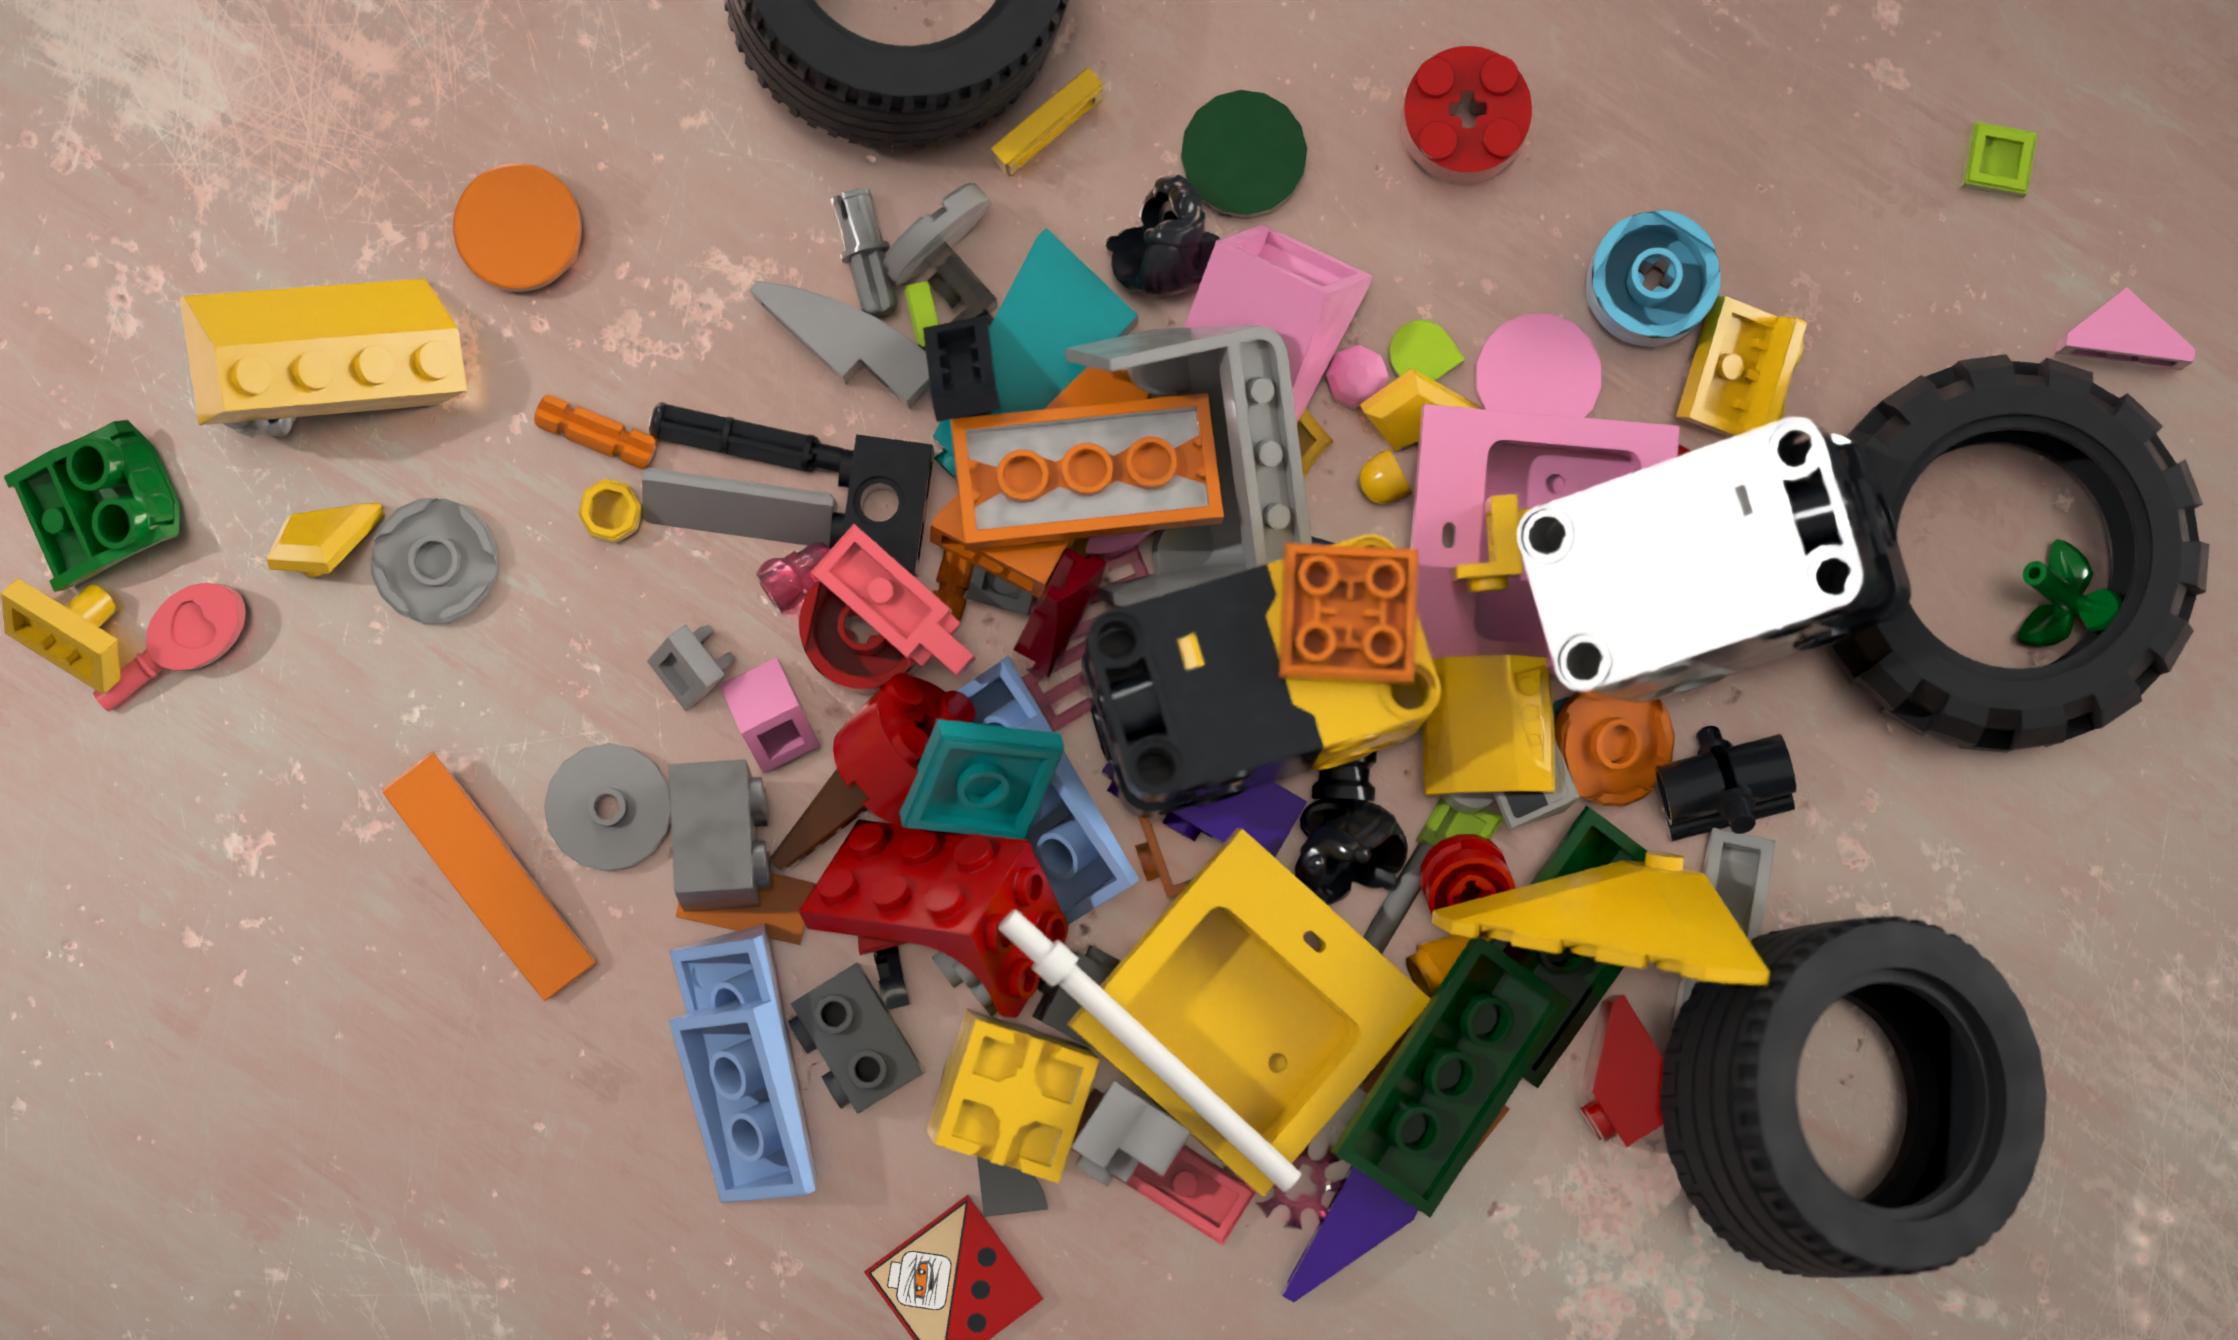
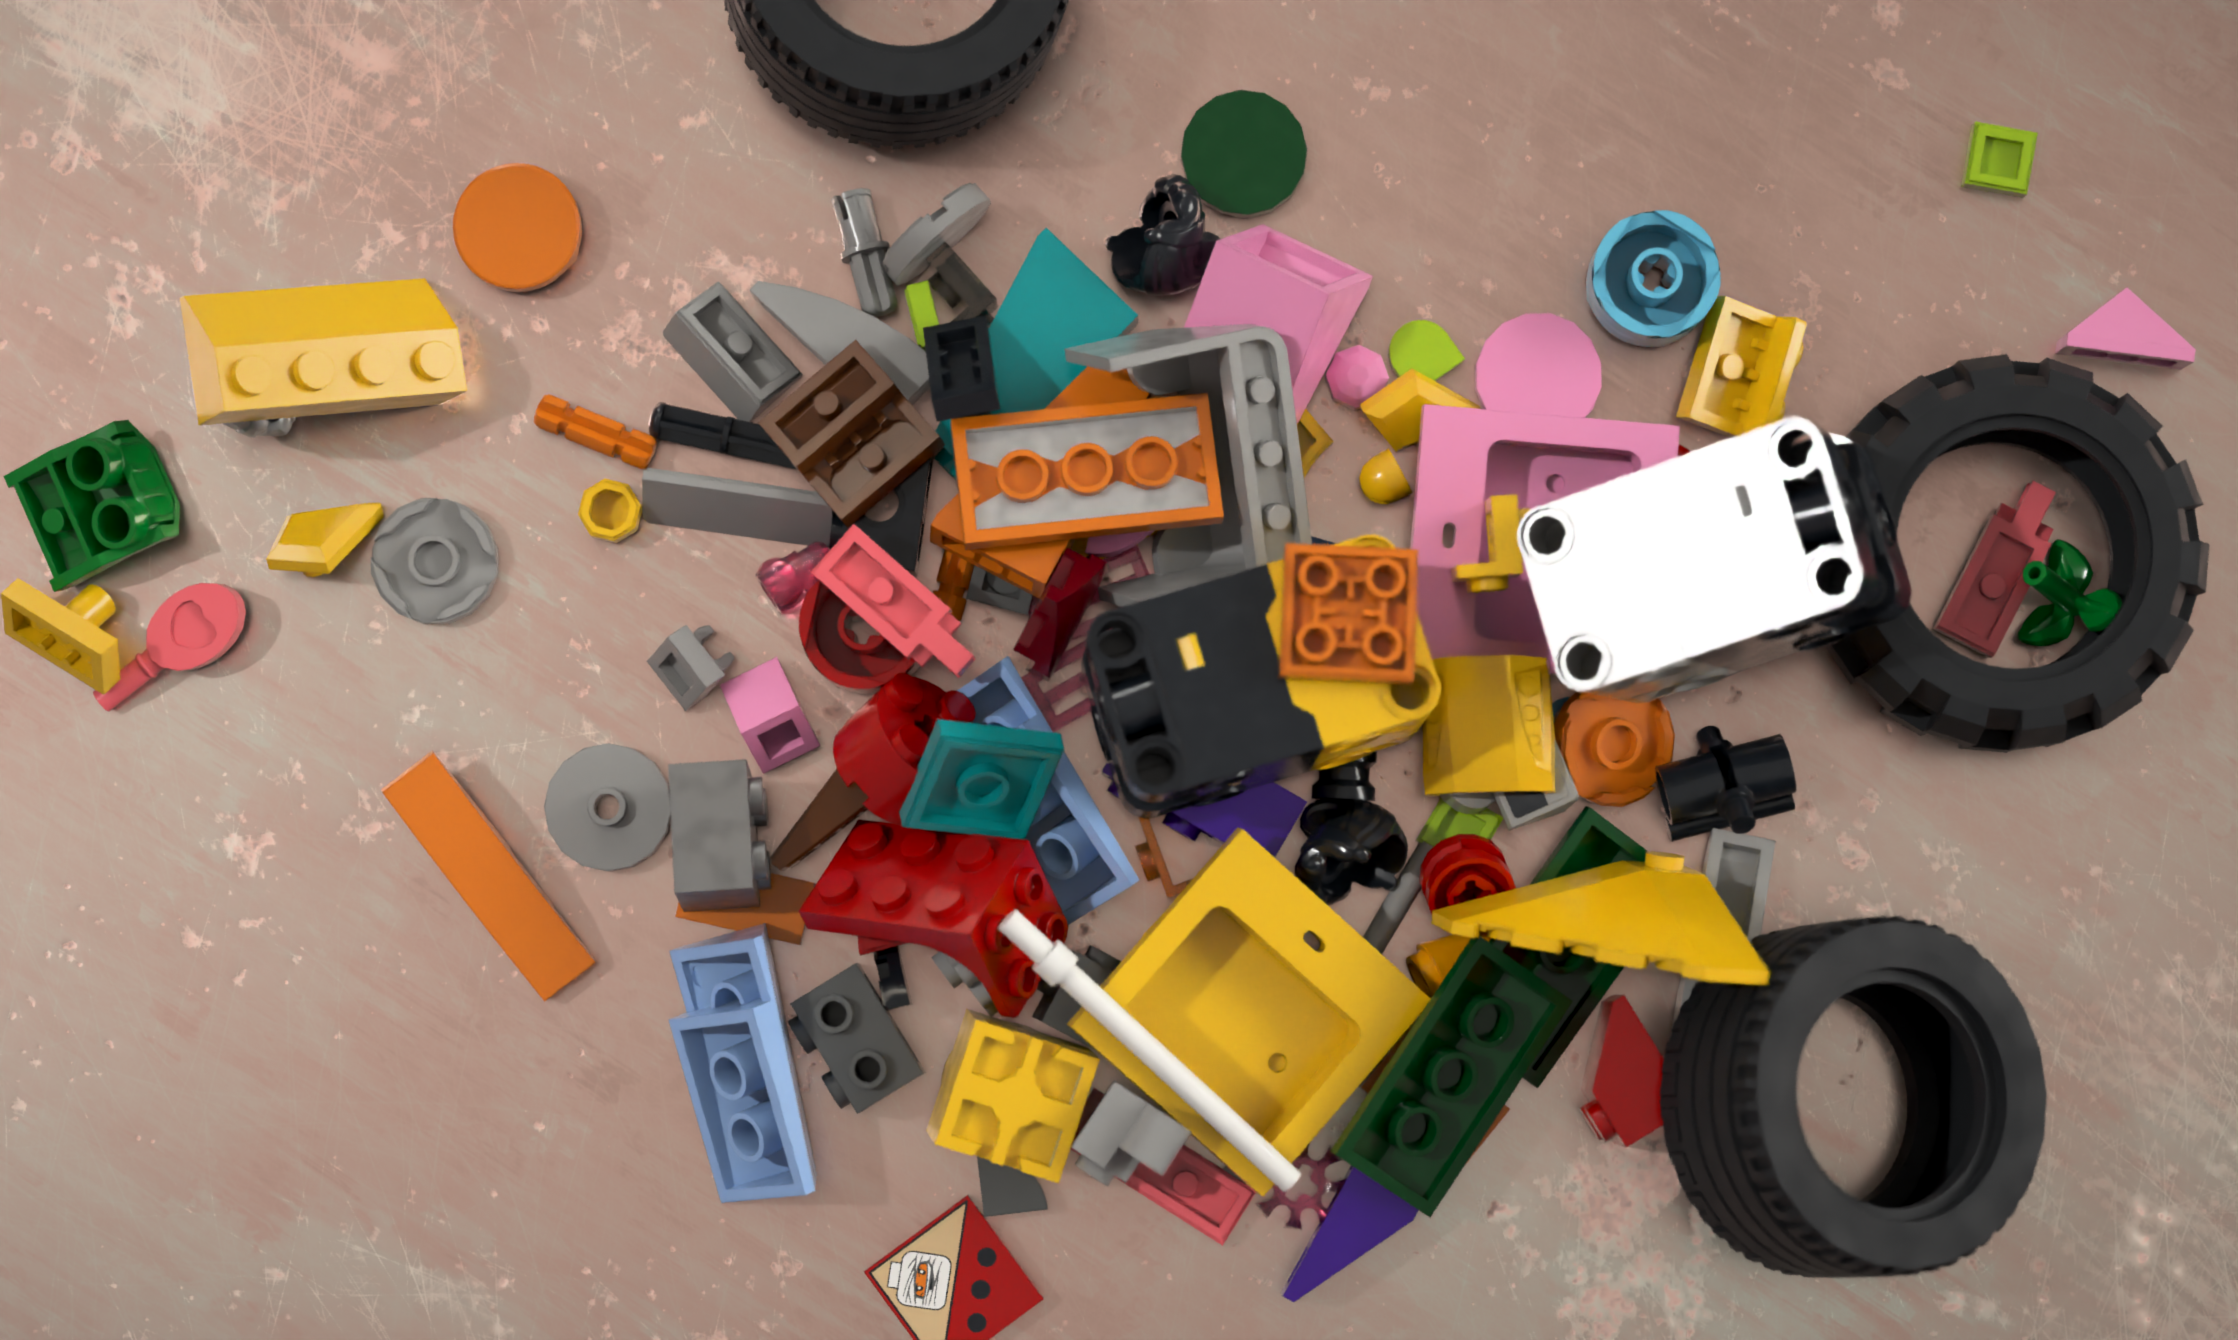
(731, 352): none -> light grey slope
(851, 433): none -> reddish brown slope
(1048, 122): yellow tile -> none
(1491, 89): red brick -> none
(1993, 576): none -> coral hinge

